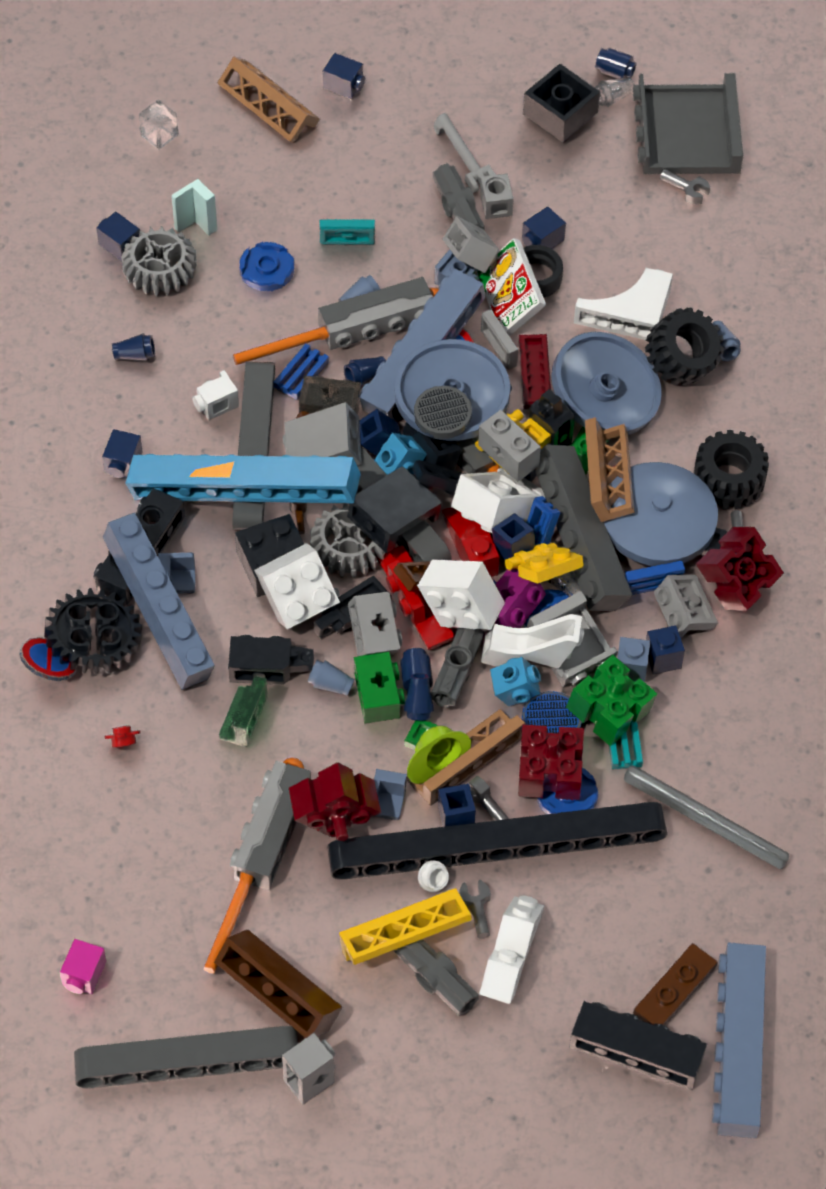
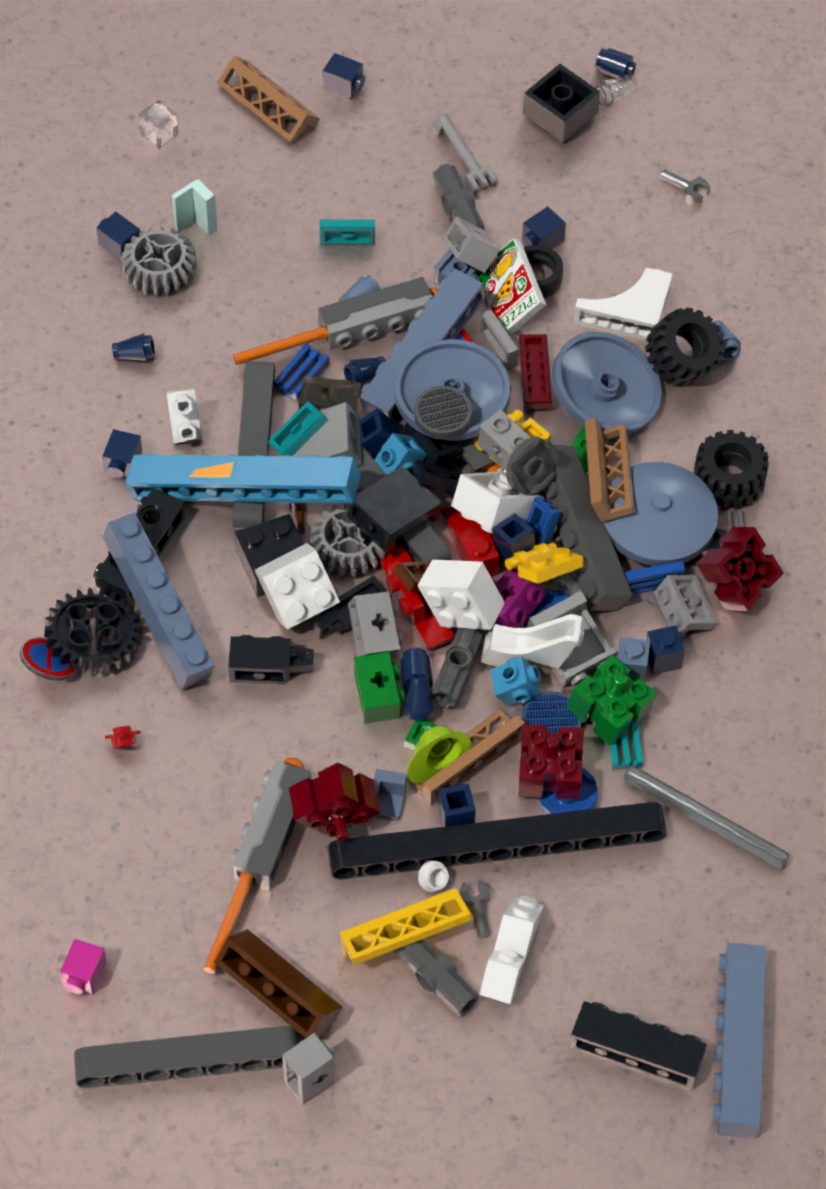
(180, 570): sand blue panel -> none
(184, 415): none -> white hips
(216, 396): white brick -> none
(244, 712): clear green bracket -> none
(266, 266): blue tile -> none
(297, 430): none -> teal tile
(330, 678): sand blue cone -> none
(481, 794): flat silver bar -> none
(496, 196): light grey brick -> none
(531, 465): none -> dark grey tile
(554, 418): black hinge -> none
(675, 986): reddish brown plate -> none
(689, 127): dark grey panel -> none

